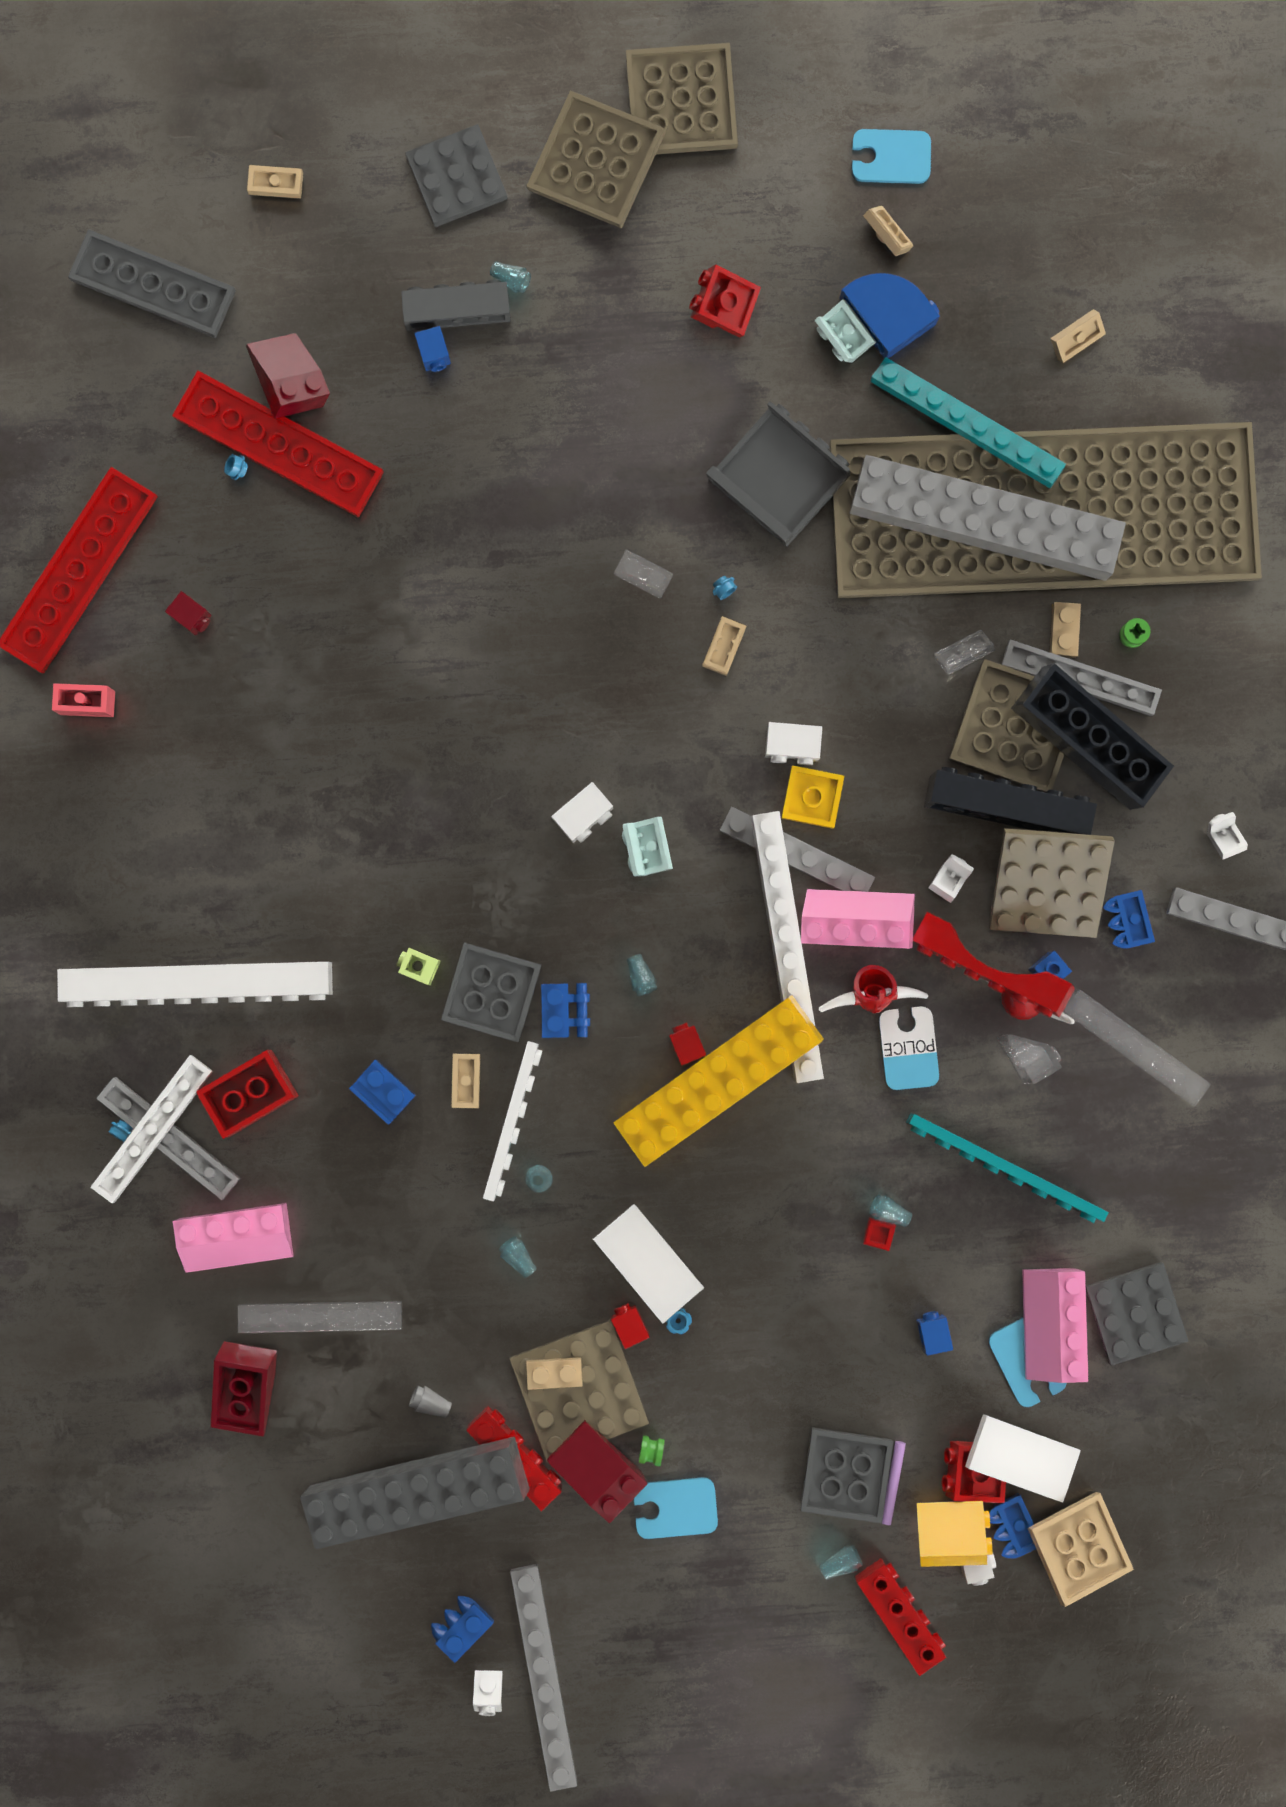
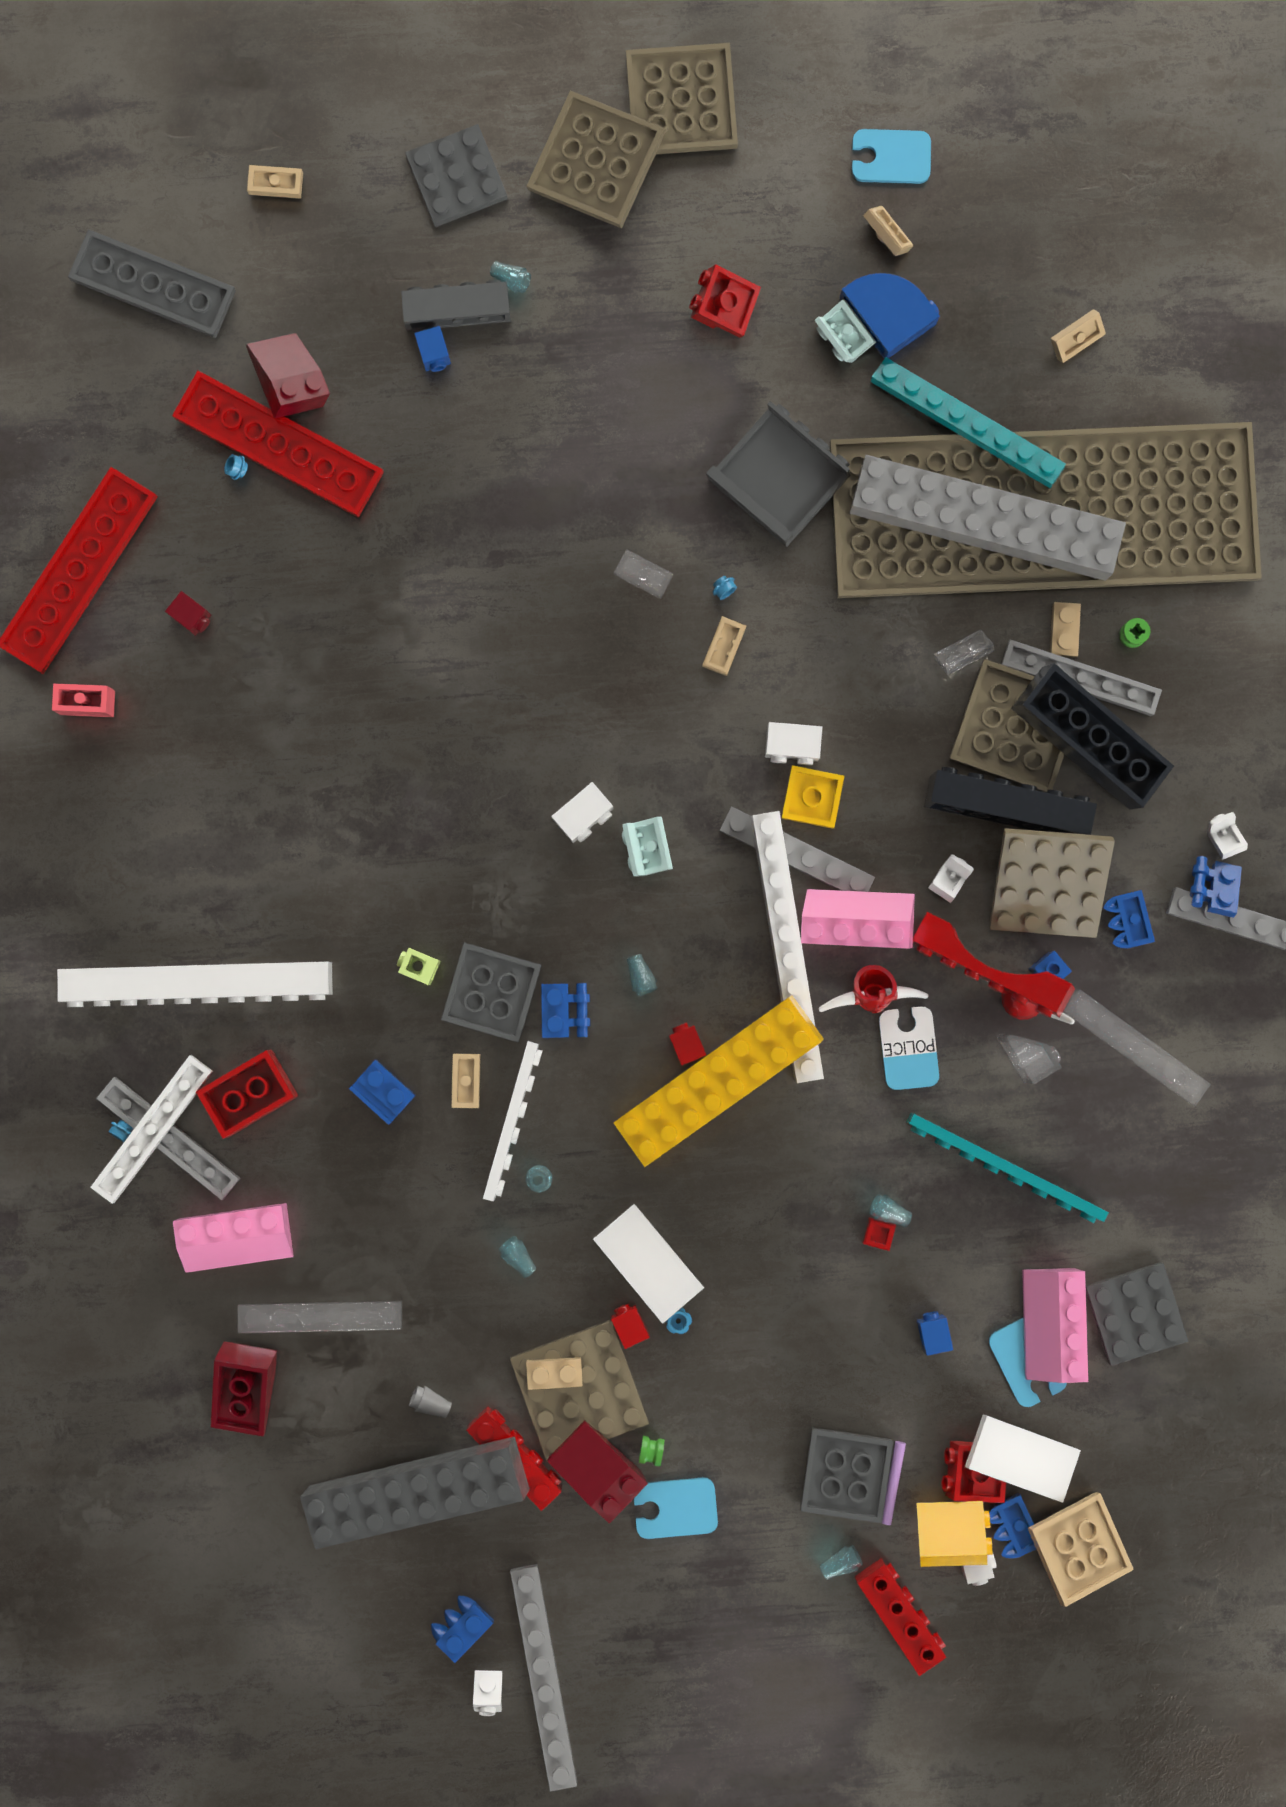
(1224, 886): none -> plate

